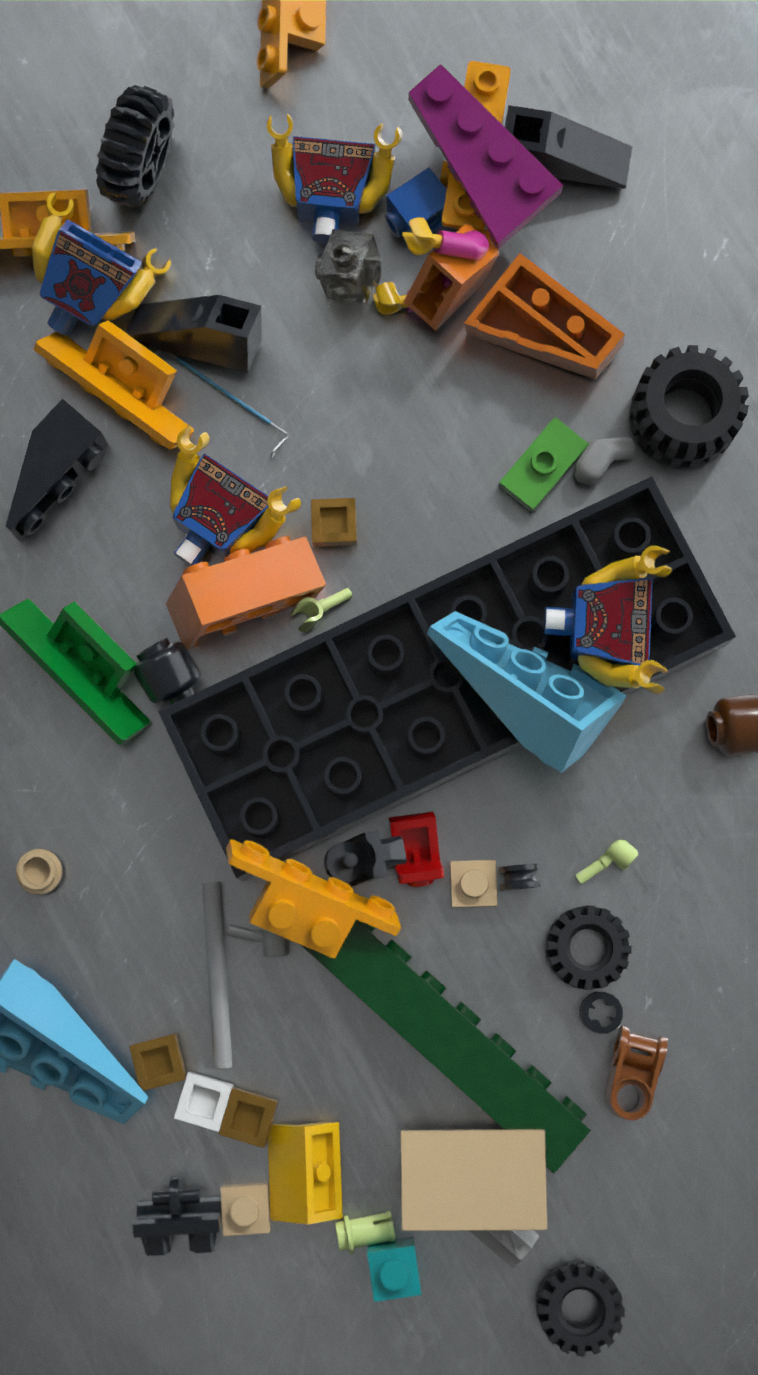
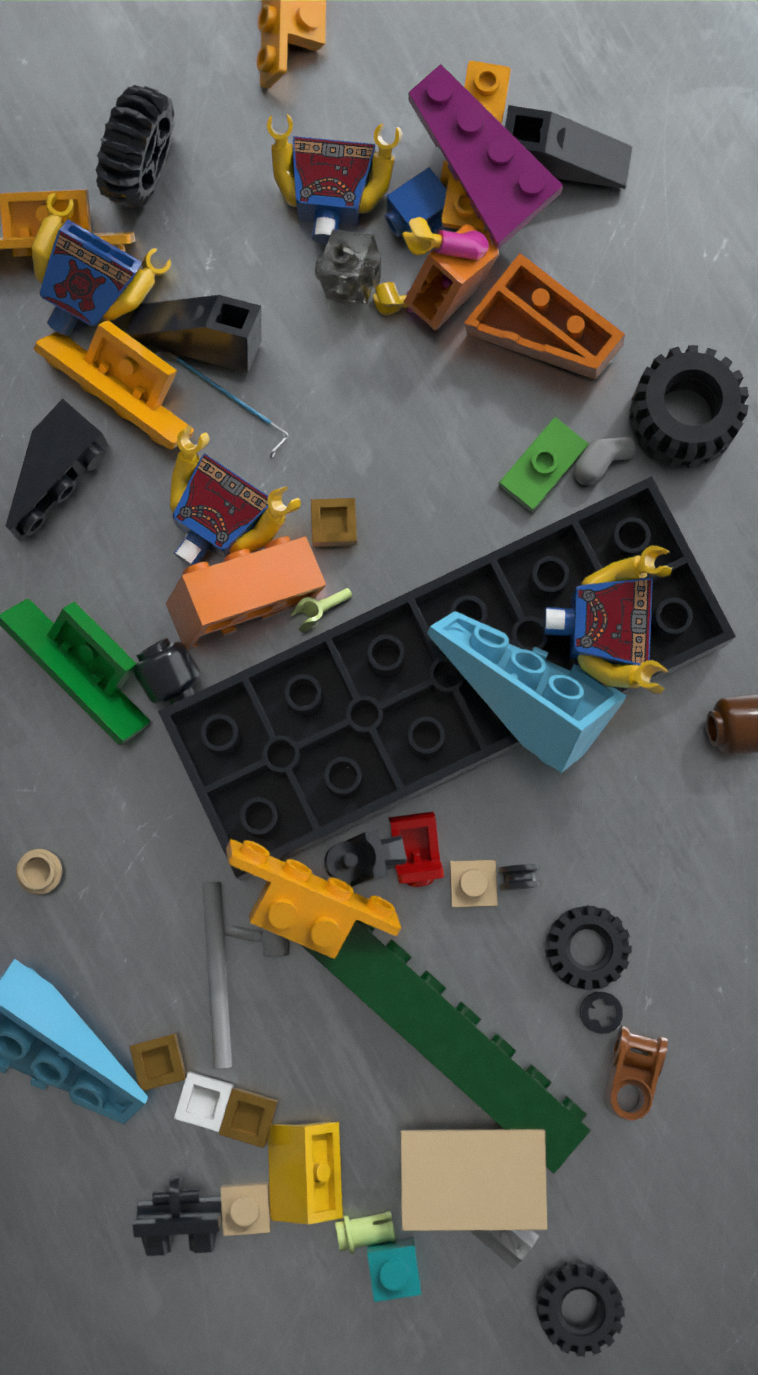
(619, 852): yellowish green hand -> none

